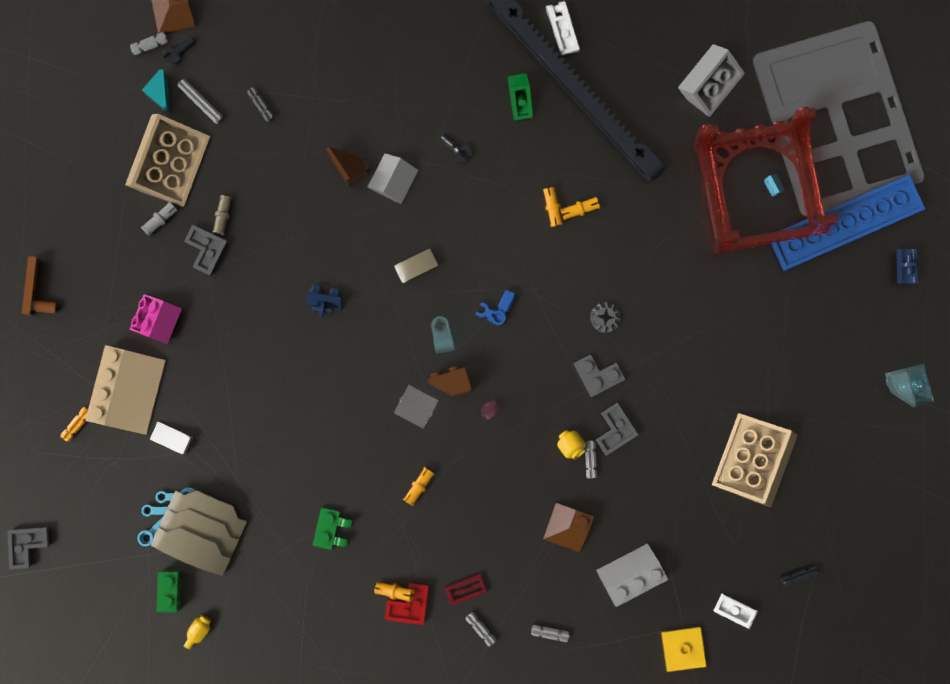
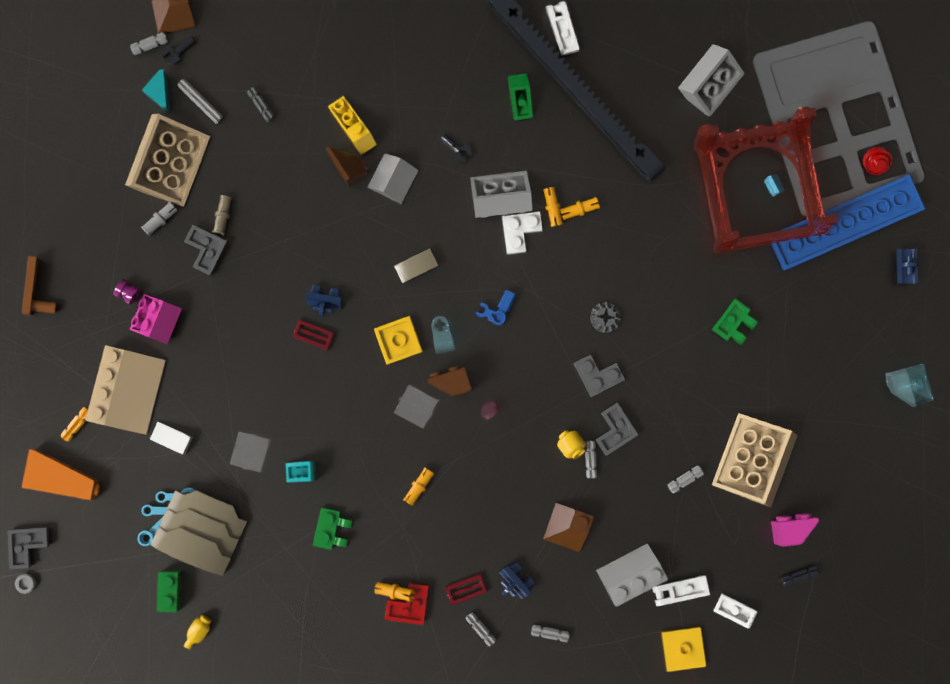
(25, 583): none -> light grey tile
(56, 477): none -> orange slope
(126, 291): none -> magenta wheel
(249, 452): none -> clear piece
(301, 471): none -> teal slope
(328, 340): none -> dark red tile
(352, 125): none -> yellow slope
(398, 340): none -> yellow plate
(501, 194): none -> light grey slope
(513, 584): none -> dark blue hips
(516, 226): none -> white plate
(681, 590): none -> white plate
(685, 479): none -> light grey axle
(731, 319): none -> green plate
(792, 530): none -> dark pink slope
(877, 160): none -> red plate

